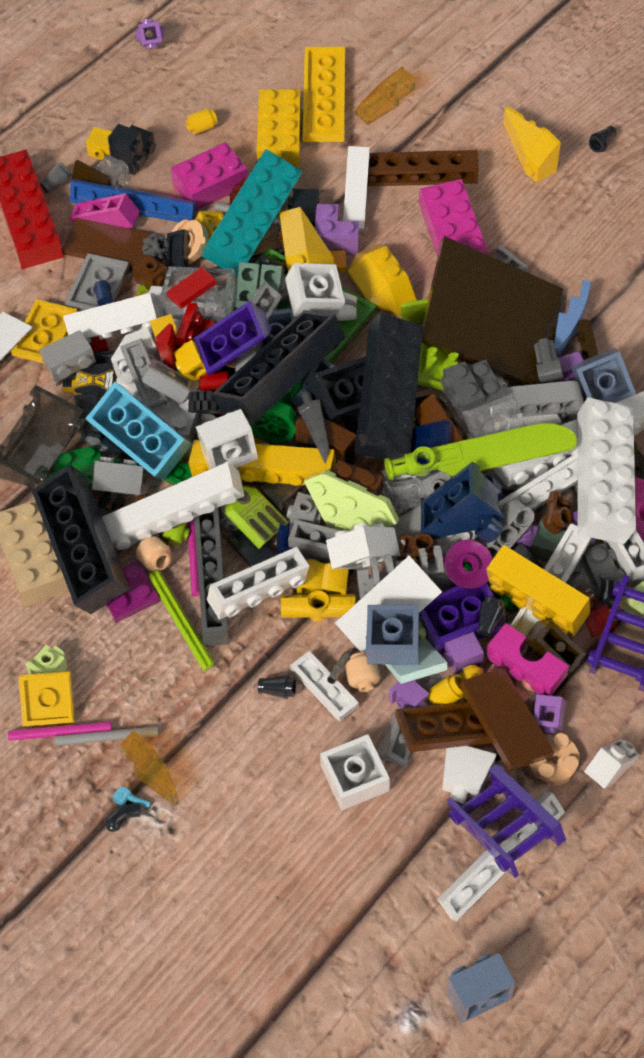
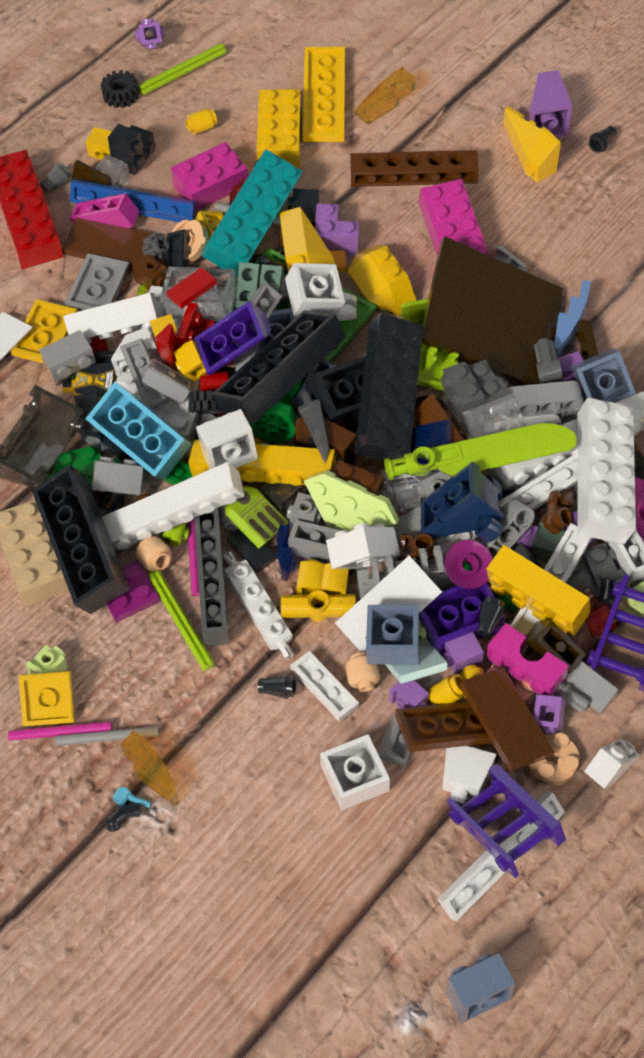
(103, 292): dark blue piece -> none
(116, 81): none -> black tyre
(182, 69): none -> lime axle
(258, 583): white brick -> none
(258, 605): none -> white plate
(339, 667): flat silver pin -> none
(356, 185): white tile -> none
(551, 104): none -> medium lavender slope
(573, 698): none -> light grey axle
(591, 686): none -> light grey slope

